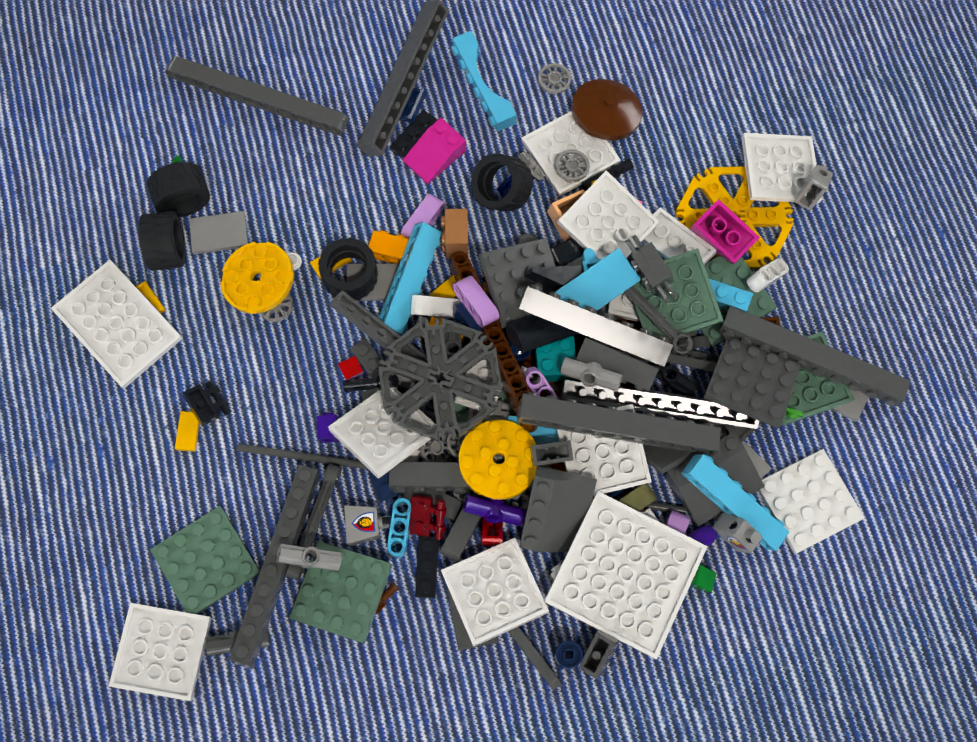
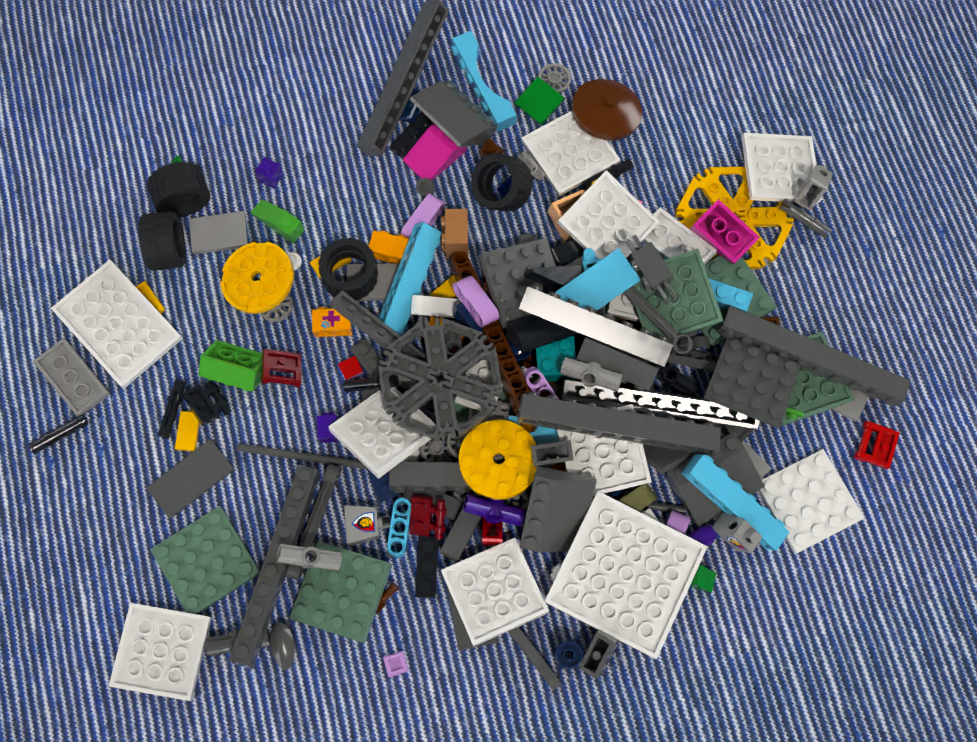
(54, 436): none -> black pin
(71, 377): none -> light grey tile
(171, 409): none -> black pin
(190, 479): none -> dark grey tile
(231, 365): none -> bright green slope
(257, 95): dark grey beam -> none
(269, 172): none -> dark purple brick
(278, 220): none -> bright green slope
(282, 362): none -> dark red plate
(282, 645): none -> dark grey arm
(330, 323): none -> light orange brick
(395, 664): none -> lavender tile
(425, 186): none -> dark grey tile
(455, 114): none -> dark grey slope
(490, 147): none -> reddish brown slope
(539, 101): none -> green tile
(572, 165): light grey wheel -> none
(767, 275): white beam -> none
(811, 222): none -> dark grey pin
(883, 447): none -> red plate

